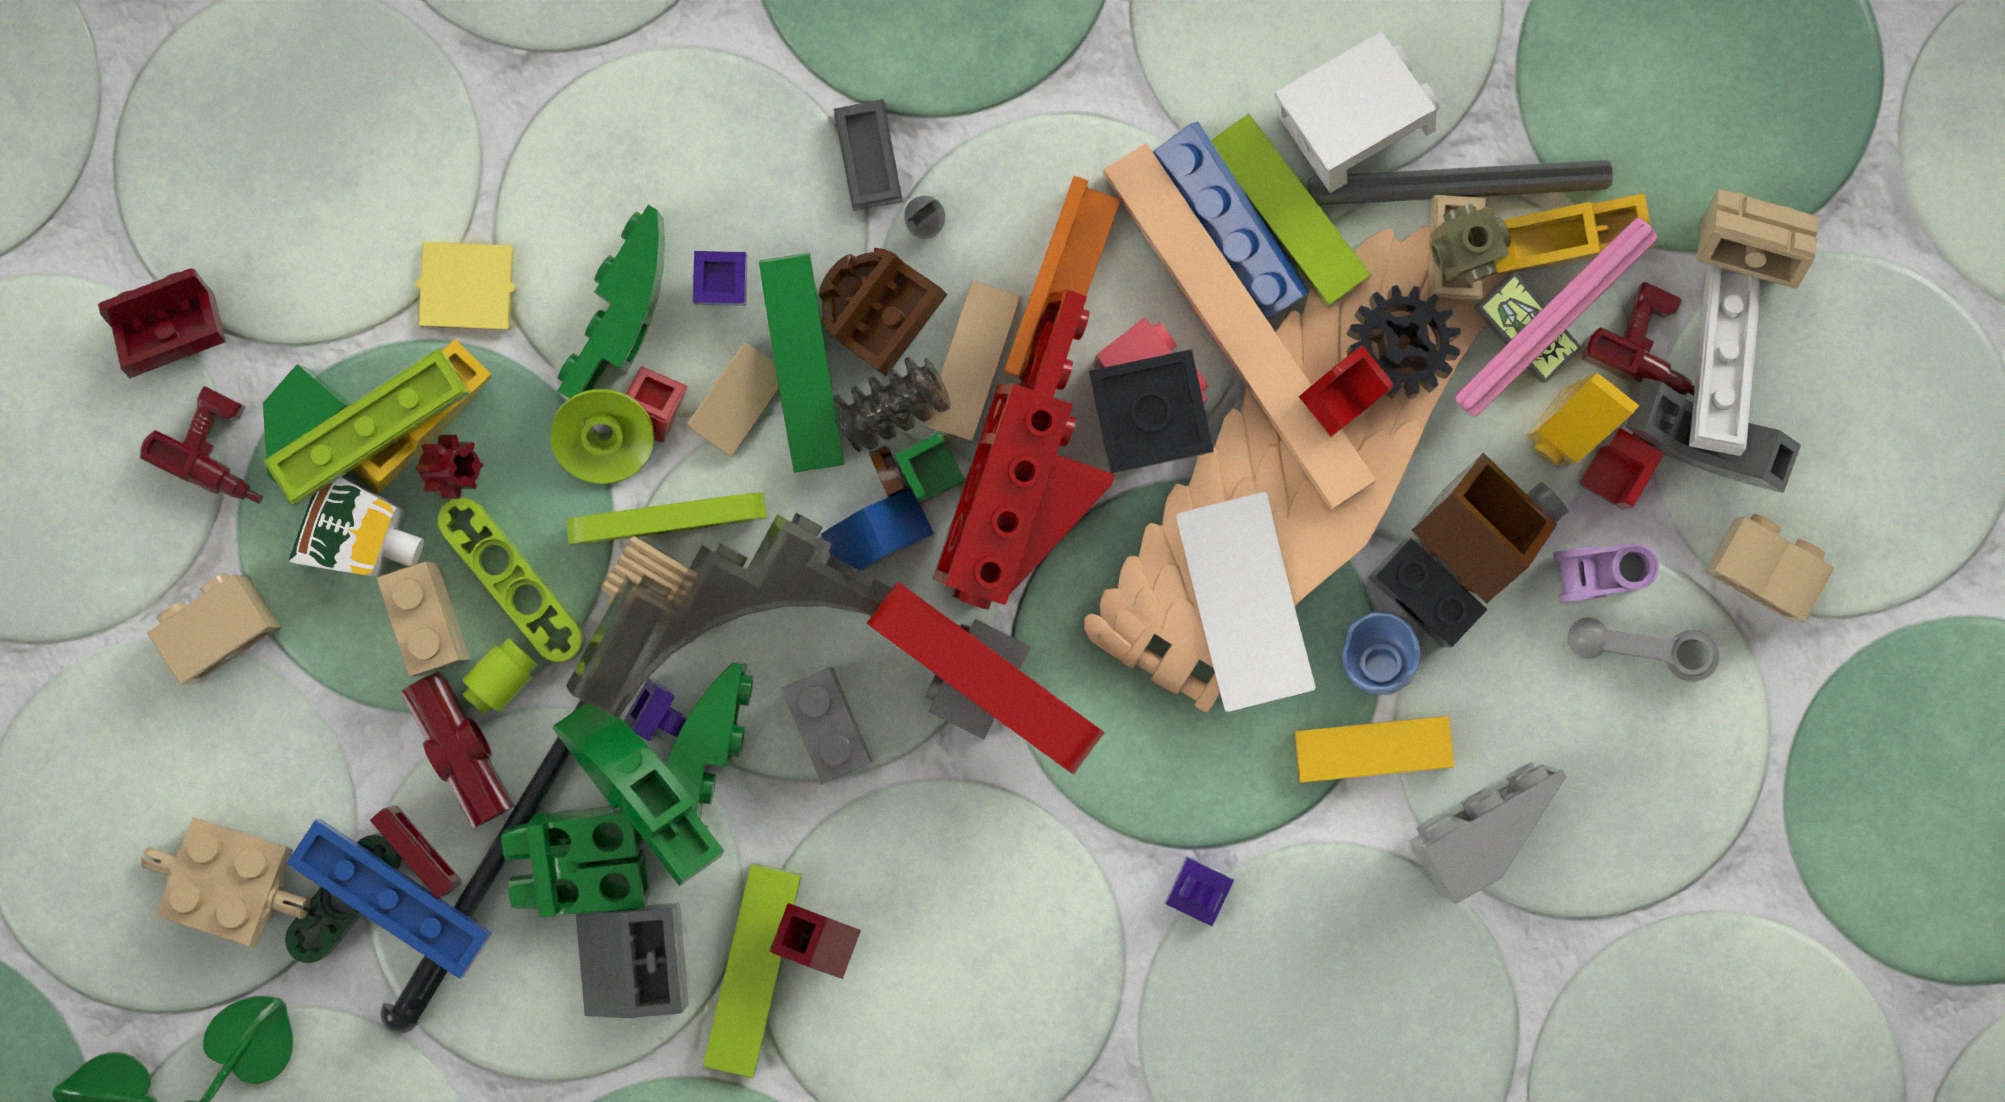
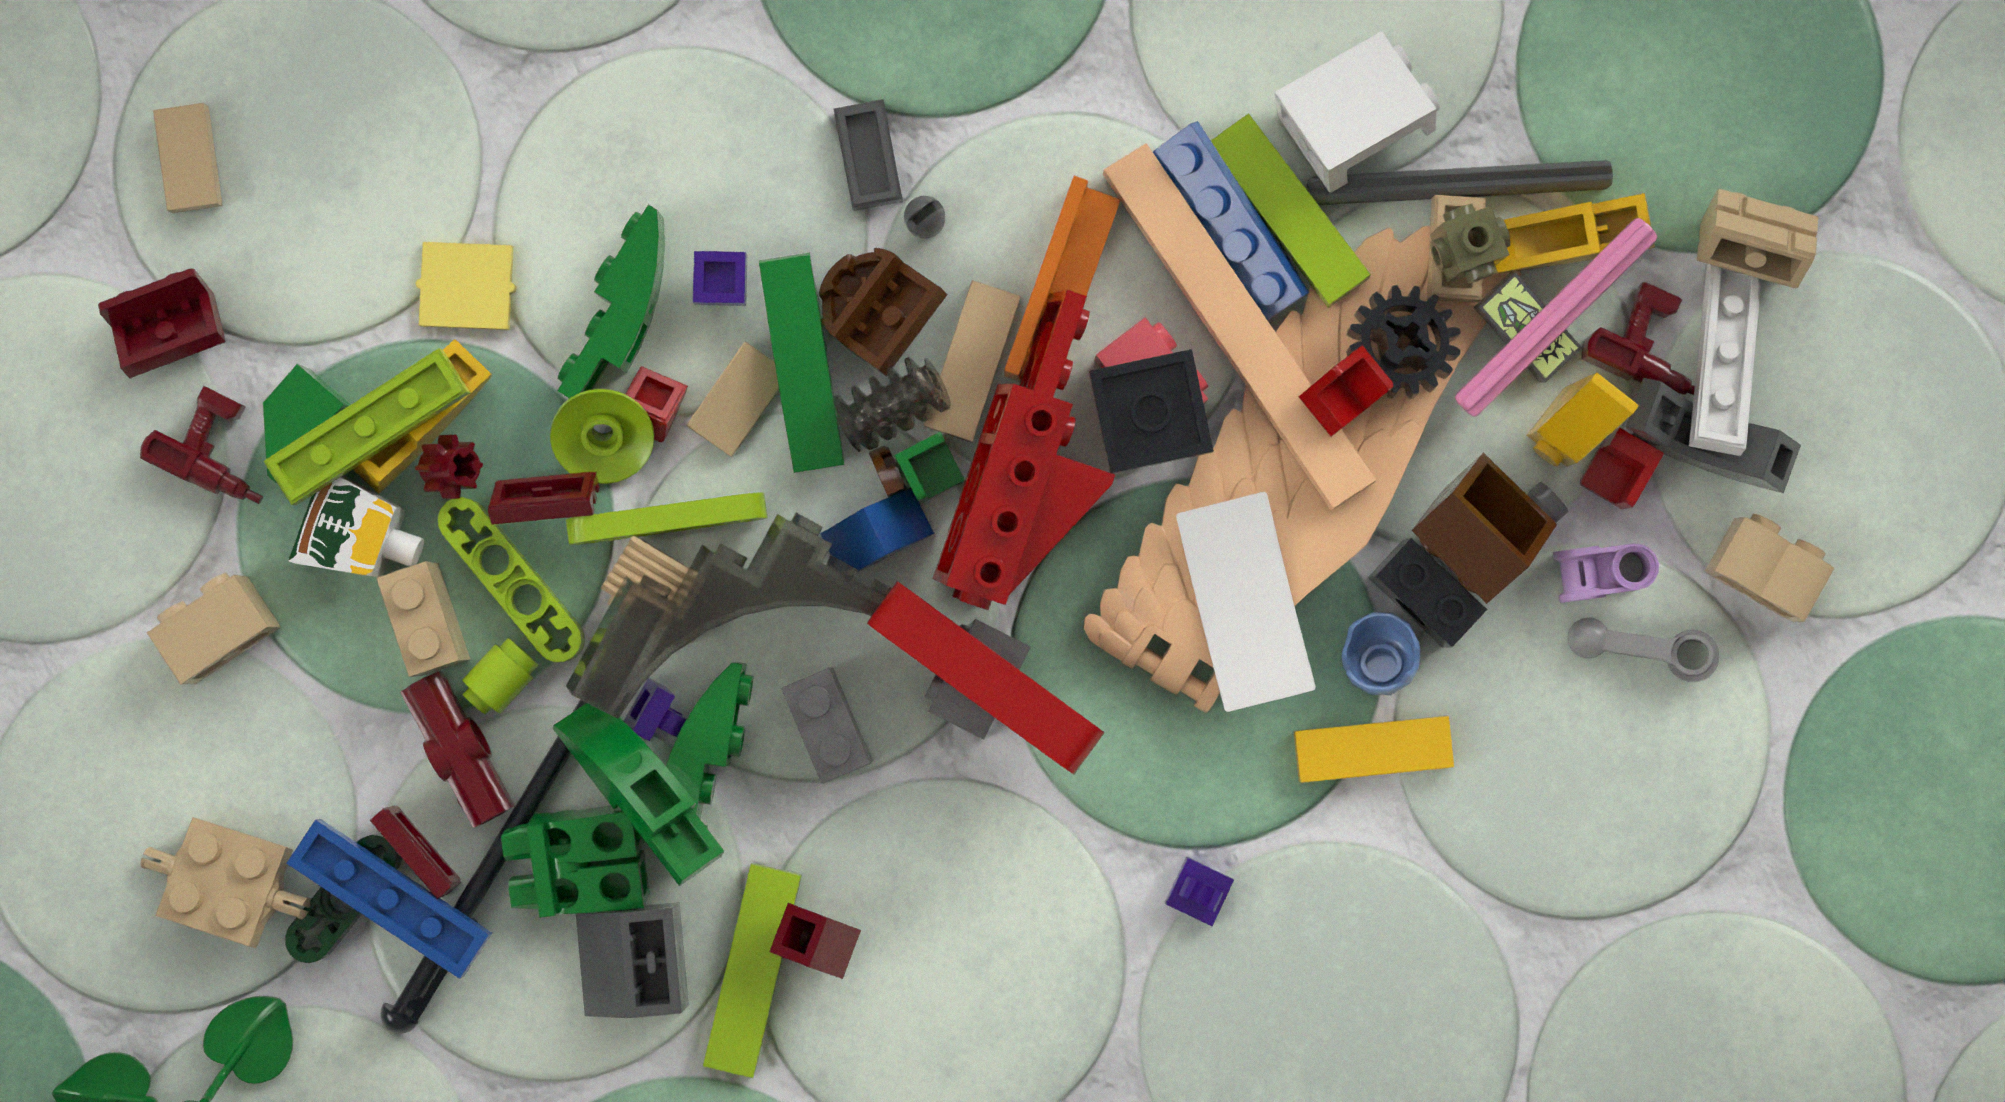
(187, 158): none -> tan tile
(543, 498): none -> dark red tile
(1484, 838): light grey slope -> none

